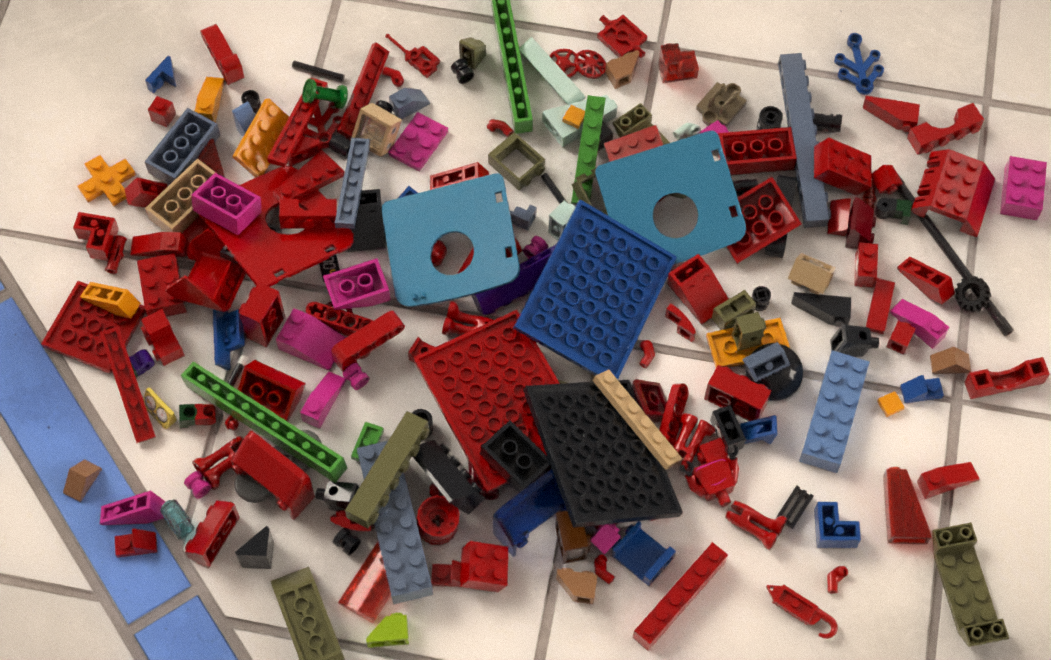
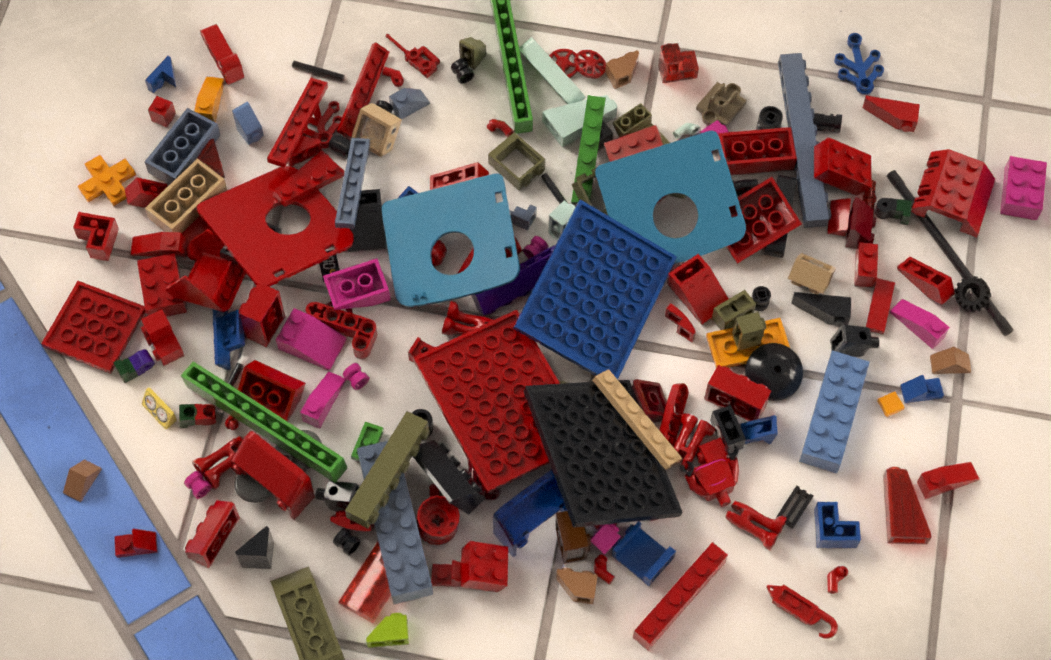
(113, 299): light orange slope -> none
(119, 243): red pin -> none
(127, 384): red plate -> none
(133, 510): dark pink slope -> none
(177, 518): clear light blue brick -> none
(226, 203): dark pink brick -> none
(253, 99): black wheel -> none
(260, 138): light orange plate -> none
(294, 217): red arch -> none
(338, 96): green hose -> none
(366, 339): red beam -> none
(418, 141): dark pink plate -> none
(515, 457): black brick -> none
(574, 116): light orange tile -> none
(621, 36): red plate -> none
(649, 353): red arm -> none
(766, 361): sand blue brick -> none
(886, 179): red brick -> none
(901, 337): red brick -> none
(927, 137): red arch -> none
(966, 586): olive slope -> none
(987, 383): red arch -> none

